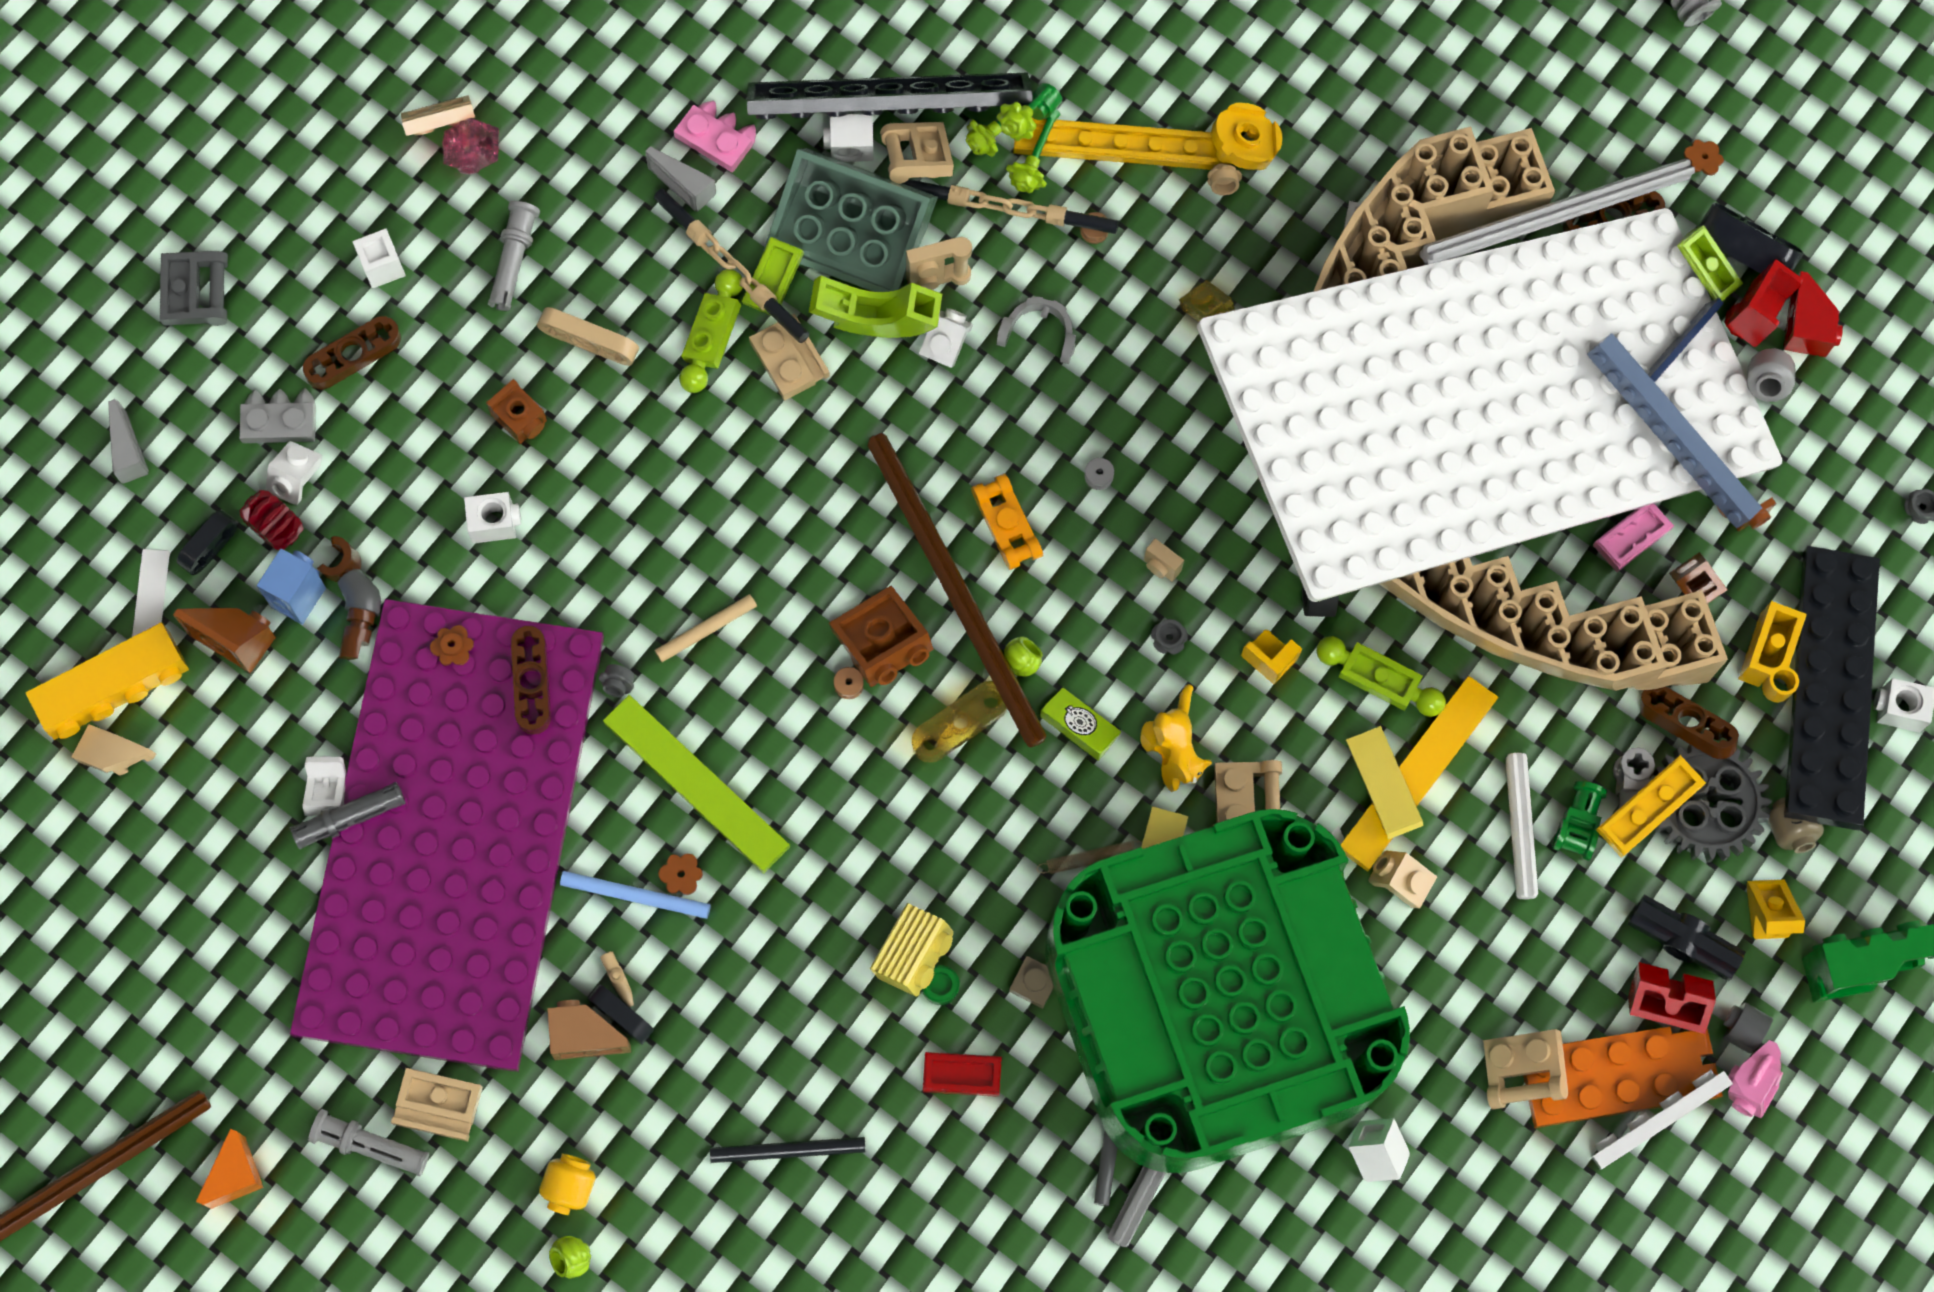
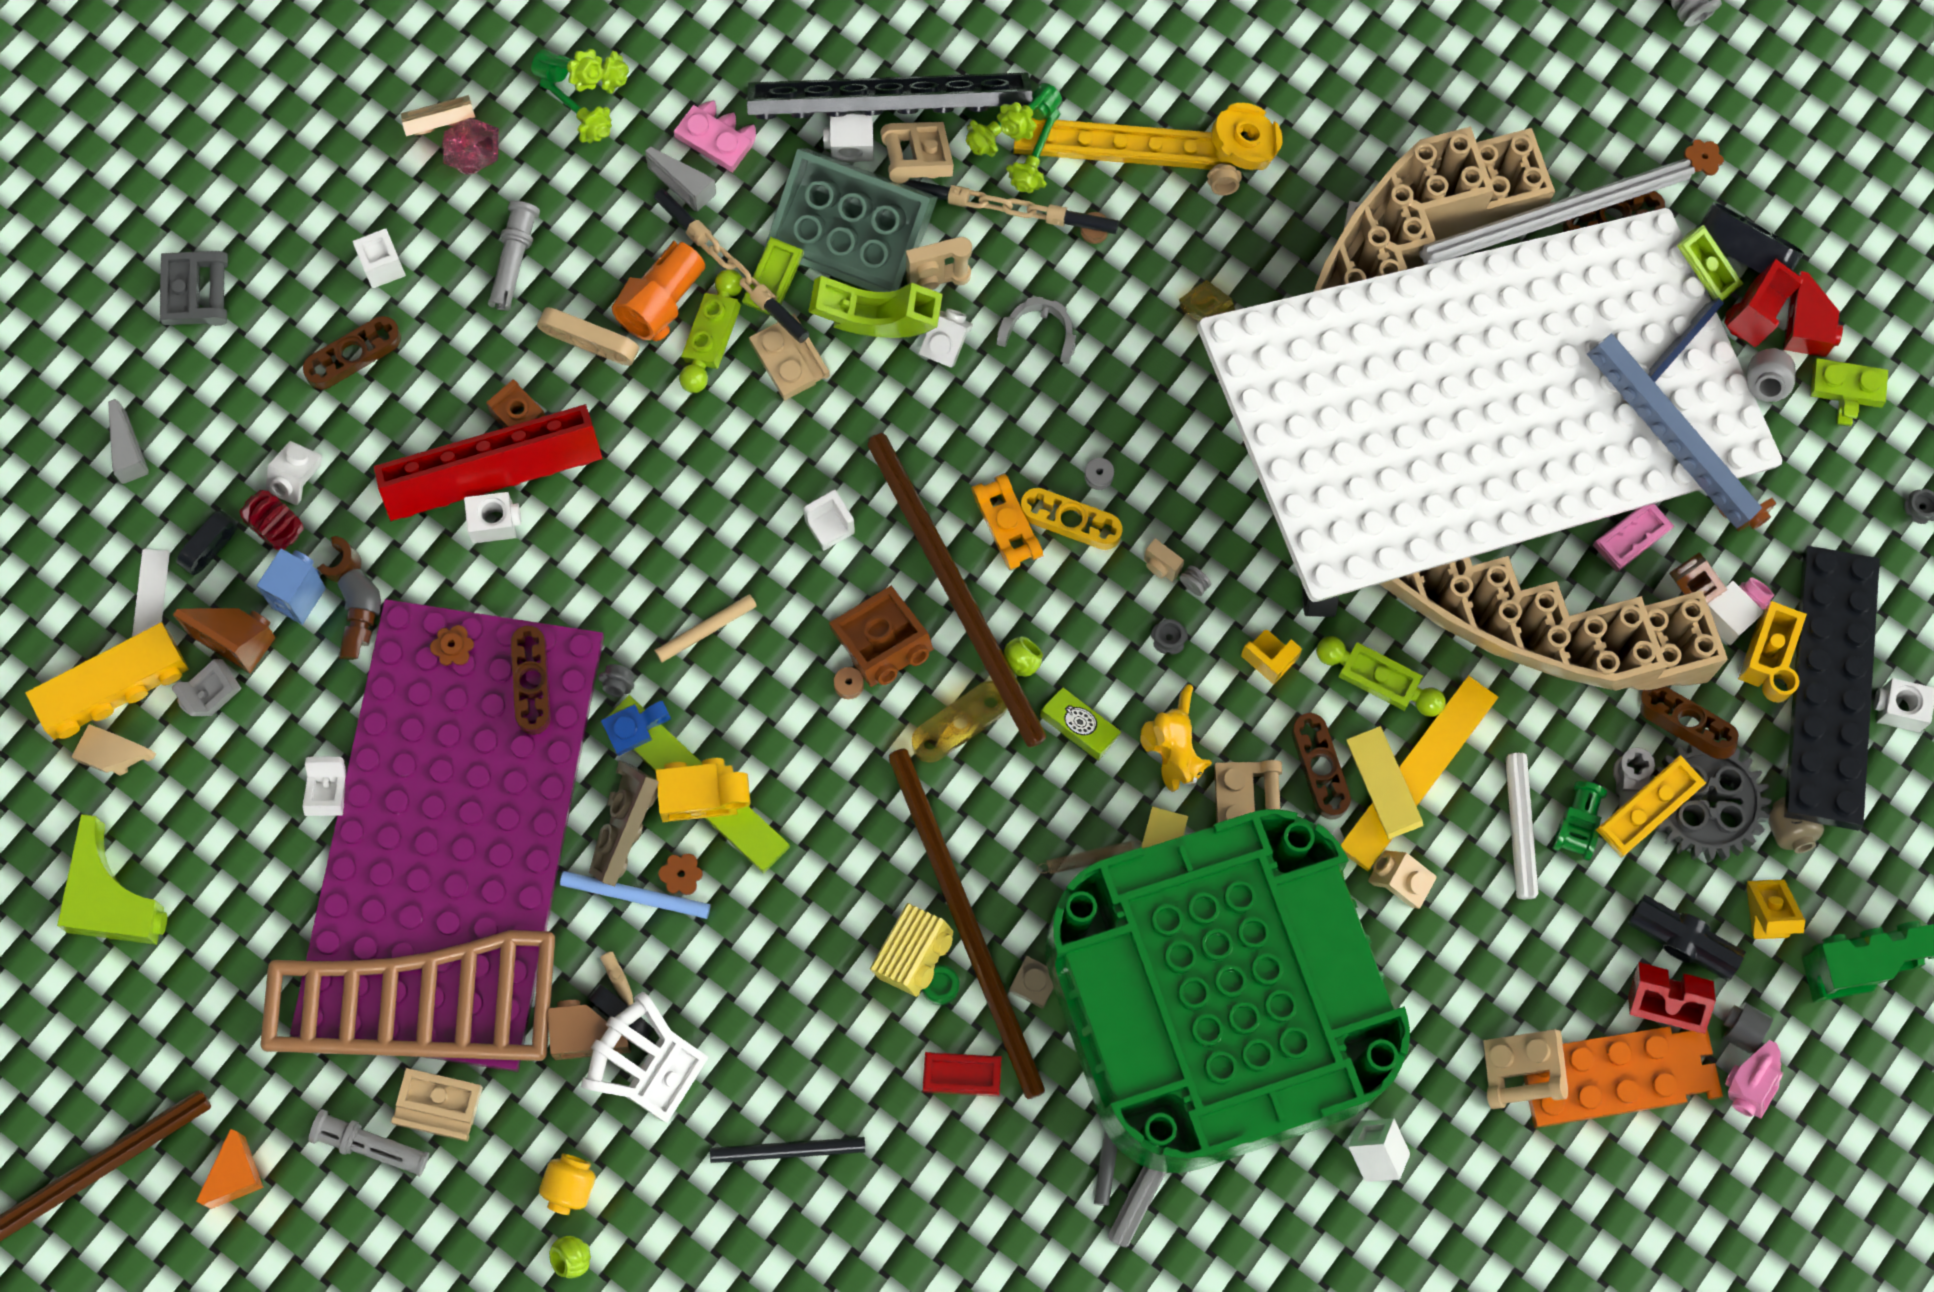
(97, 902): none -> lime arch
(207, 690): none -> light grey bracket
(279, 419): light grey plate -> none
(341, 818): dark grey pin -> none
(429, 964): none -> medium nougat bar
(487, 462): none -> red brick
(584, 73): none -> lime plant
(627, 811): none -> dark tan wing
(630, 728): none -> blue plate
(649, 303): none -> orange piece
(664, 1074): none -> white plate
(701, 790): none -> yellow hinge
(829, 520): none -> white panel
(966, 924): none -> reddish brown axle
(1077, 533): none -> yellow beam
(1195, 580): none -> light grey piece
(1303, 743): none -> reddish brown beam
(1673, 1109): white plate -> none
(1733, 613): none -> white panel
(1757, 592): none -> bright pink plate
(1850, 386): none -> lime plate

